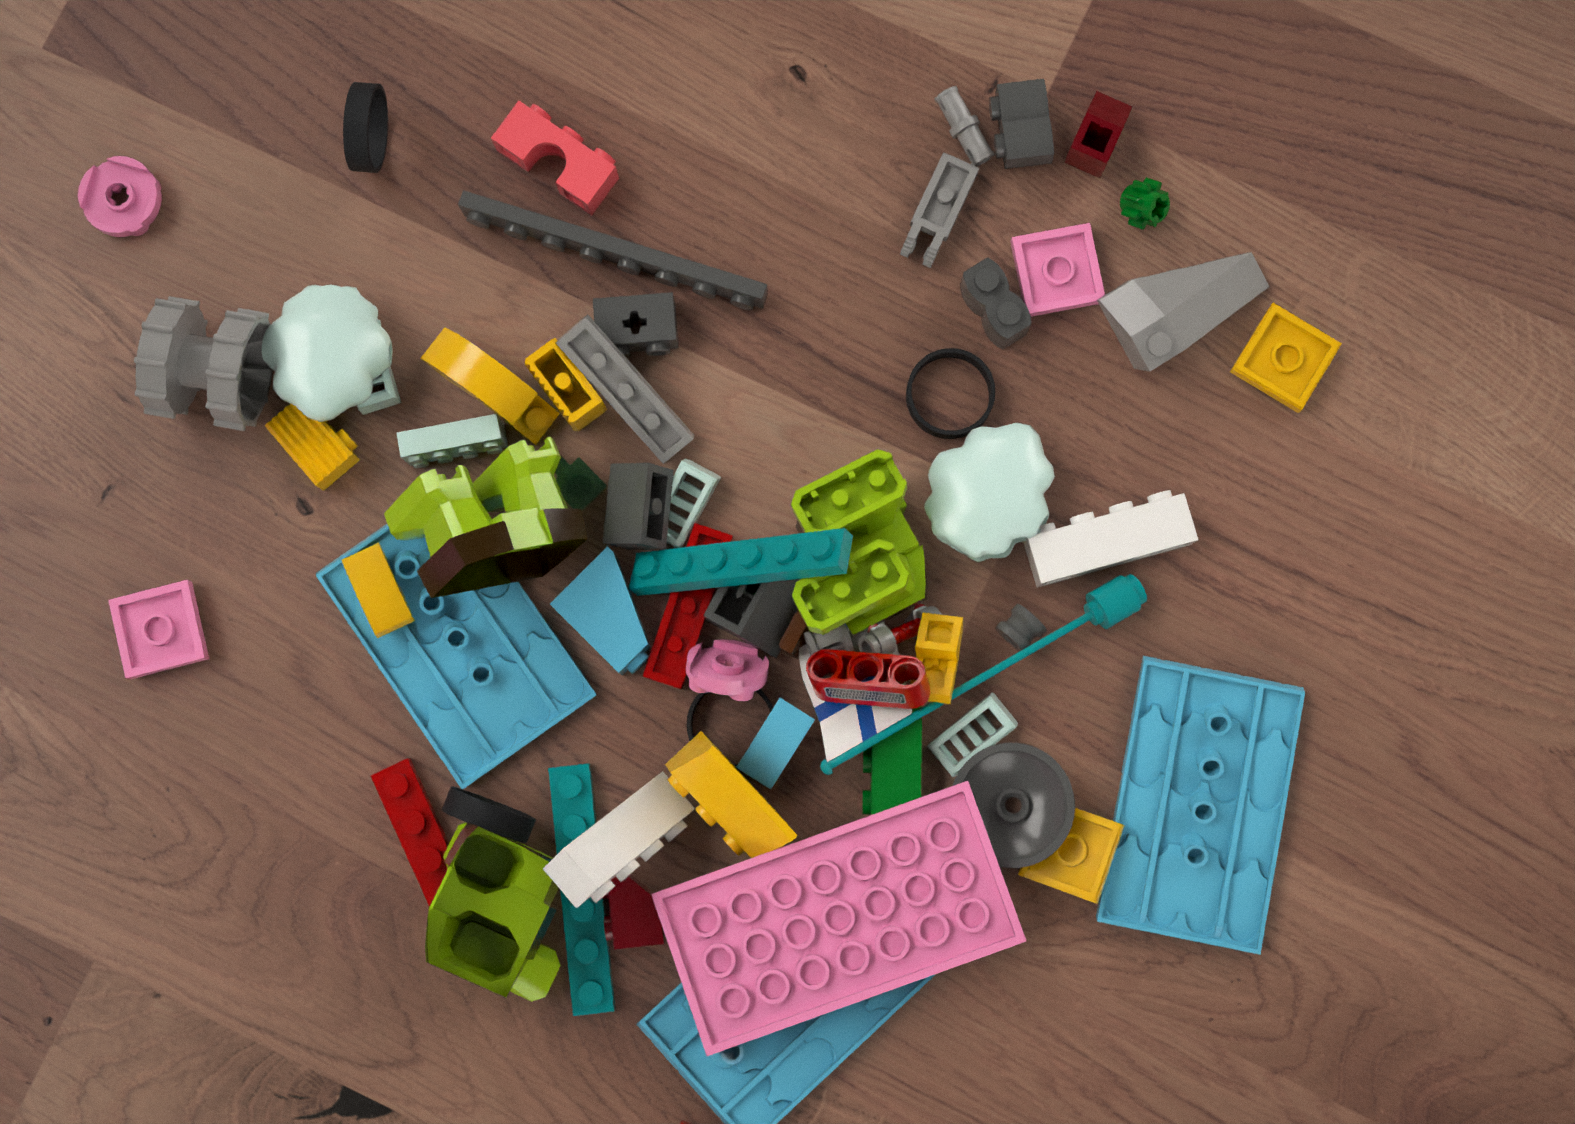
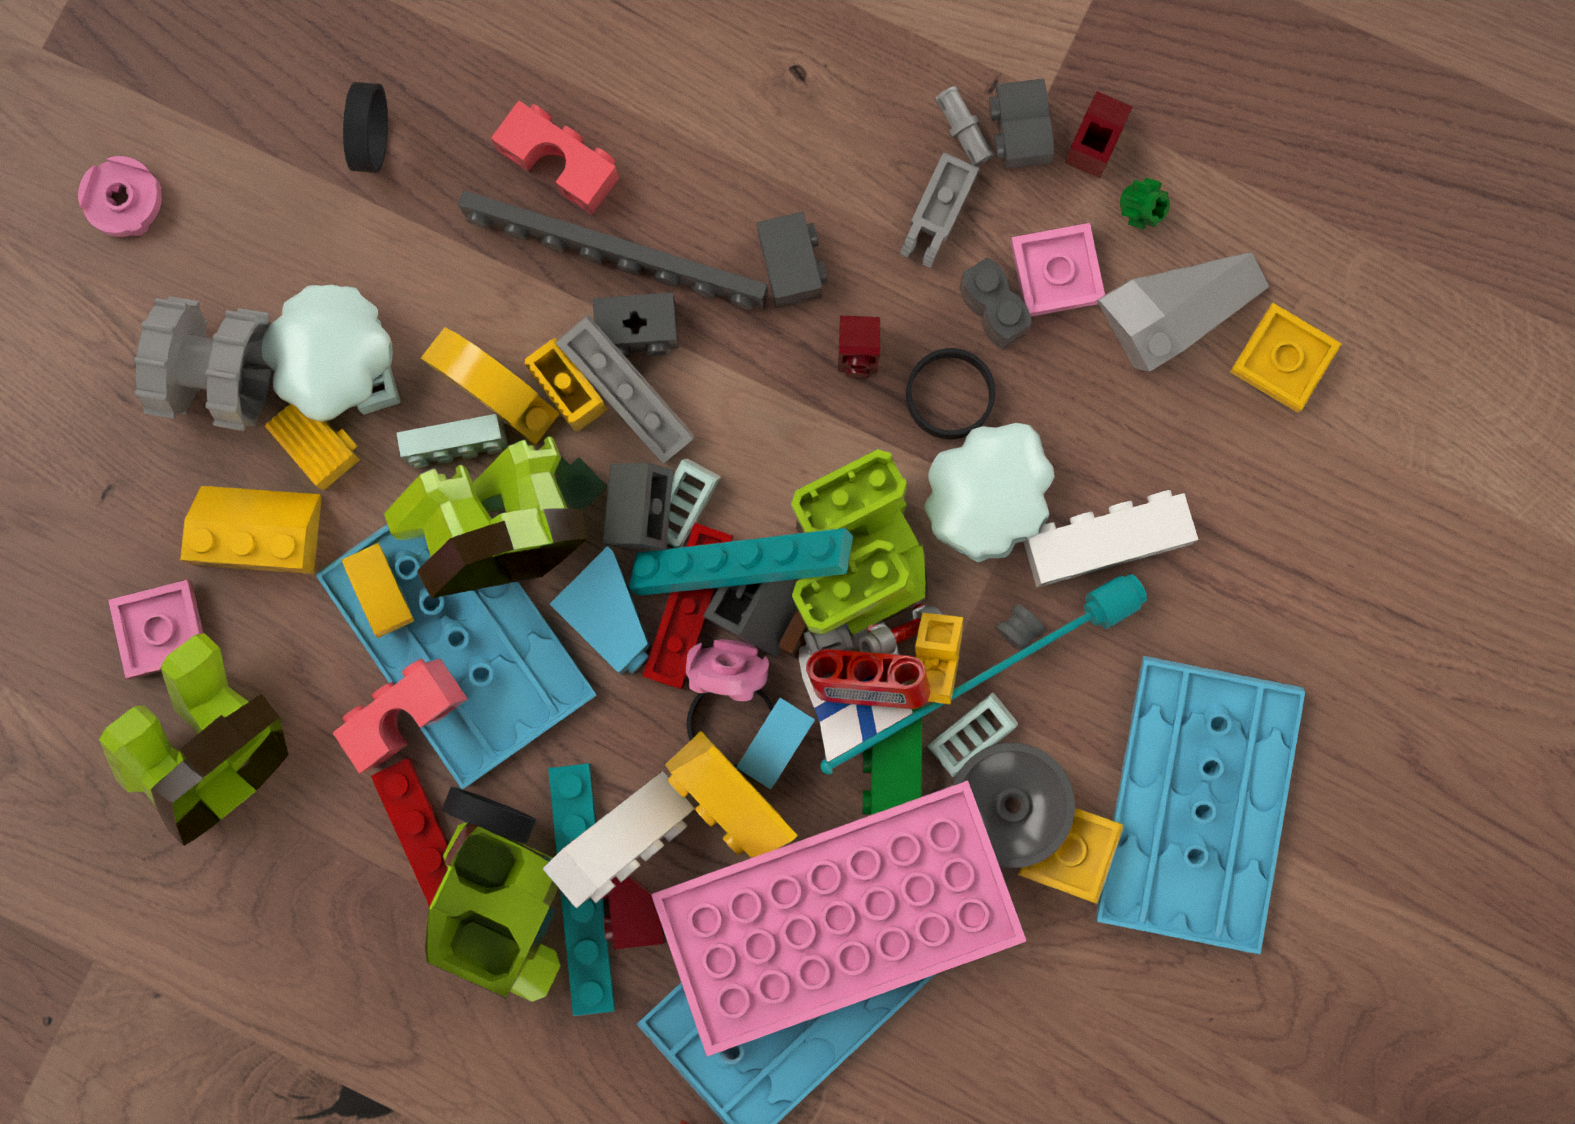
(203, 779): none -> lime piece
(252, 530): none -> yellow slope
(372, 732): none -> coral arch
(790, 259): none -> dark grey brick
(859, 345): none -> dark red slope

